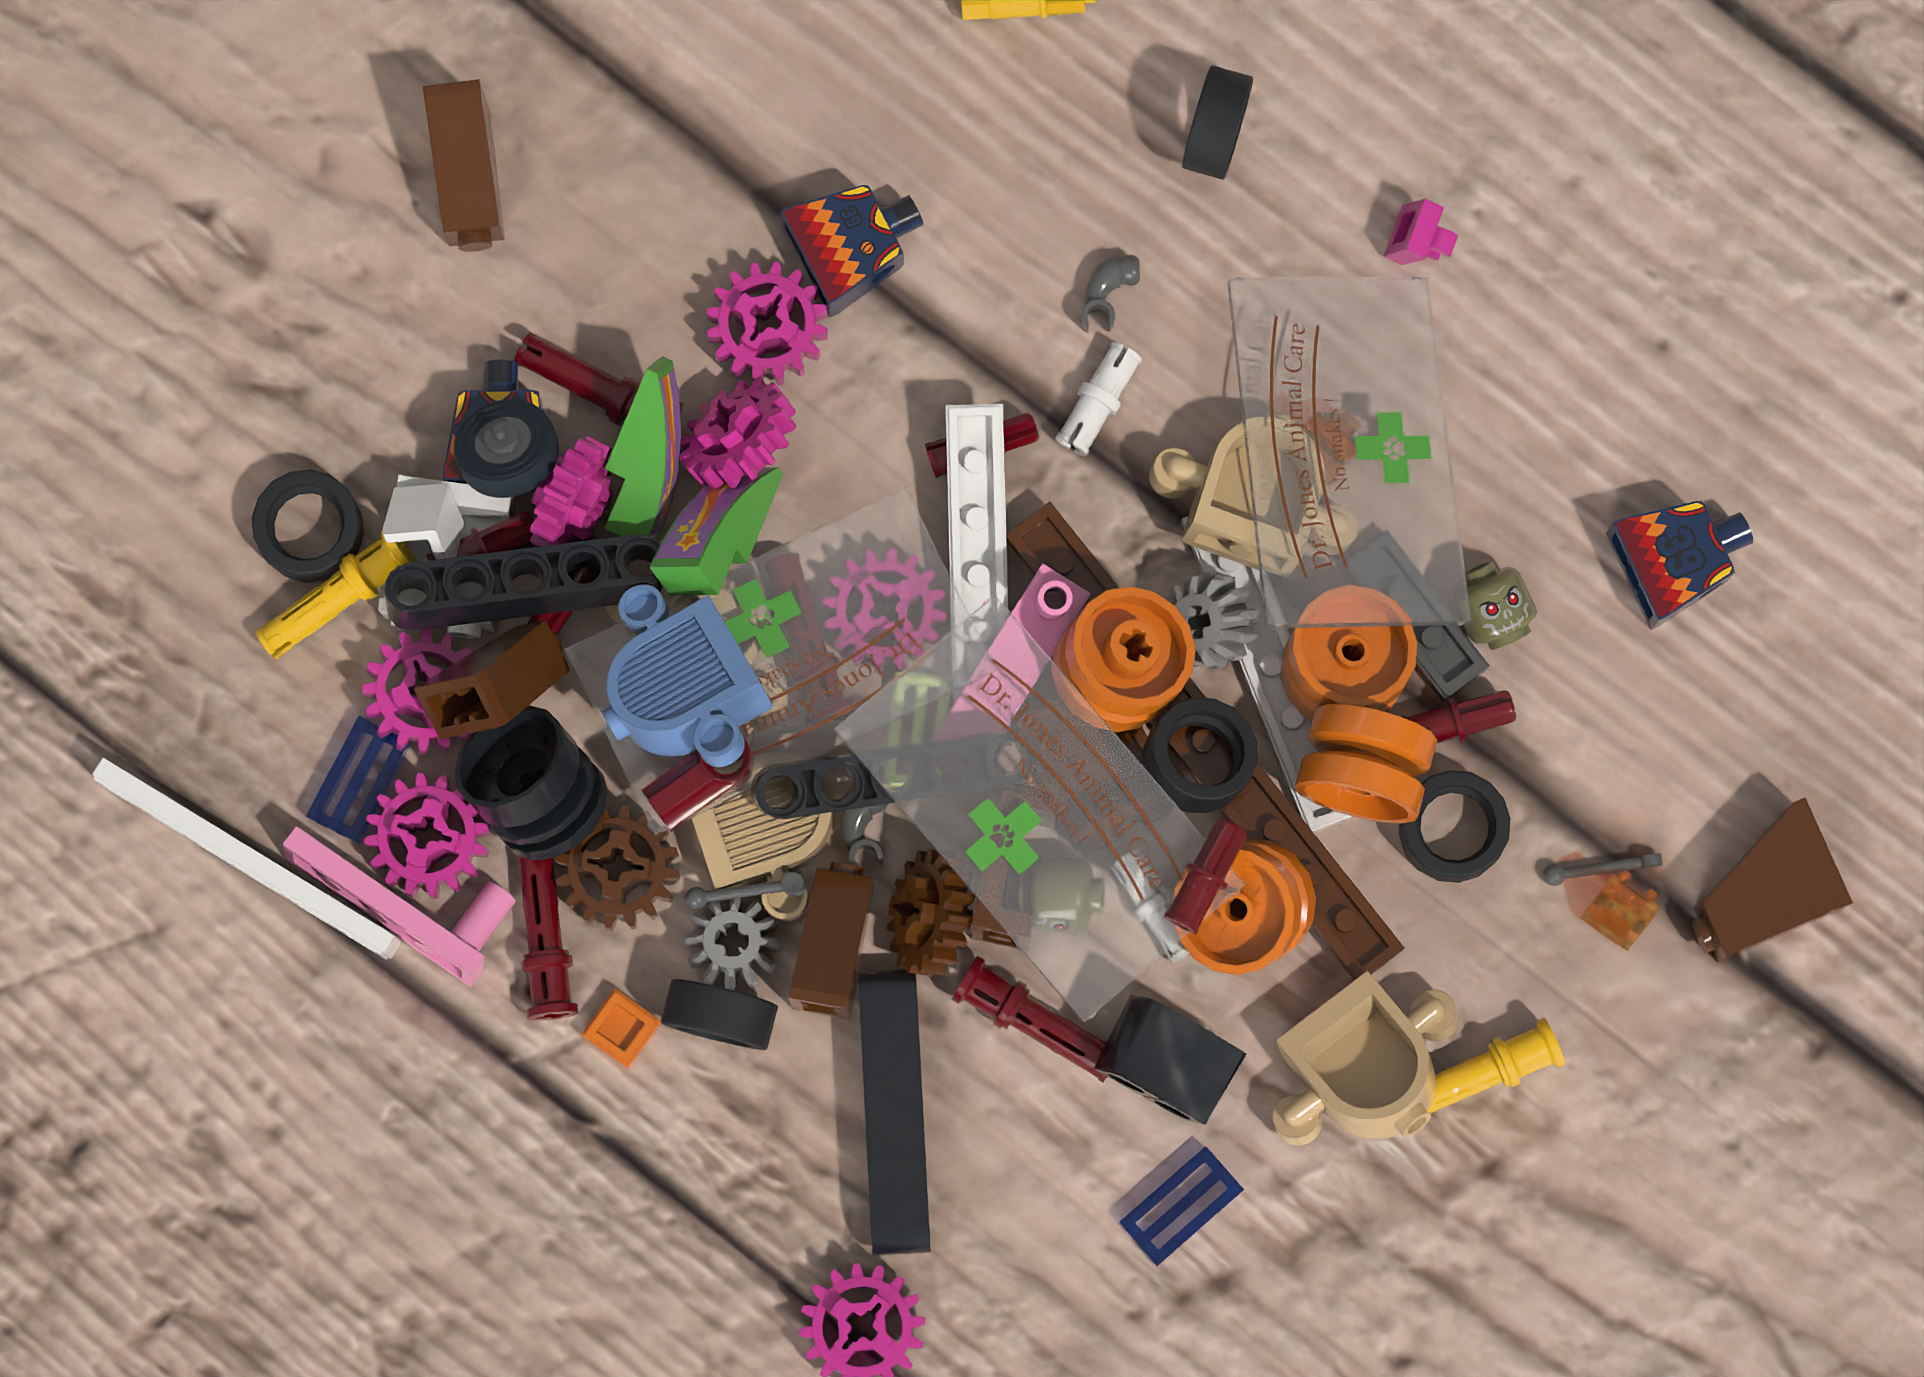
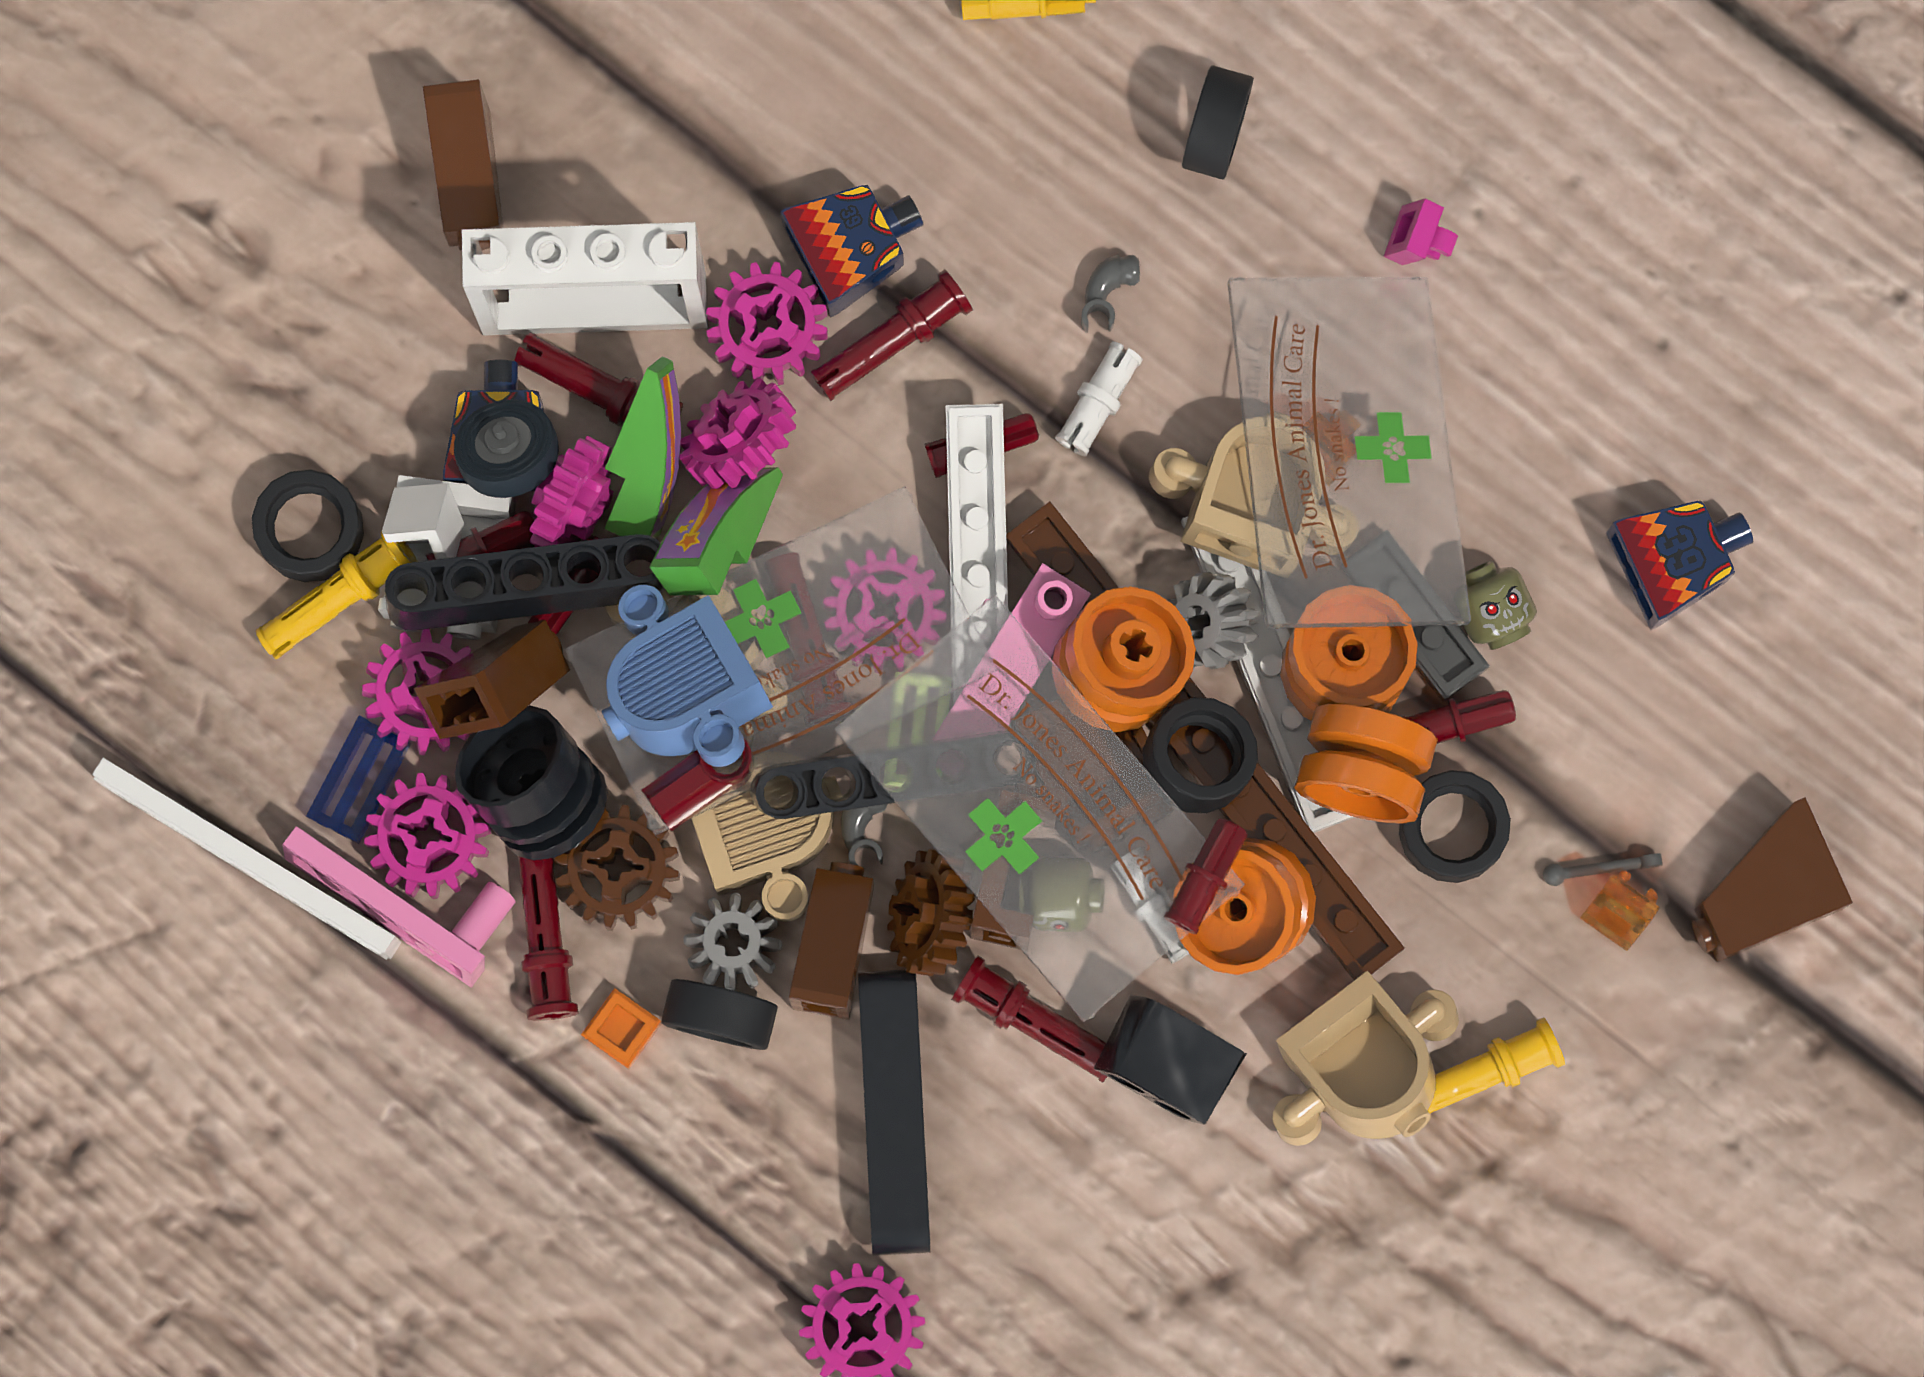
(585, 279): none -> white window
(791, 884): dark grey hinge -> none
(913, 321): none -> dark red pin
(1218, 1173): clear blue tile -> none

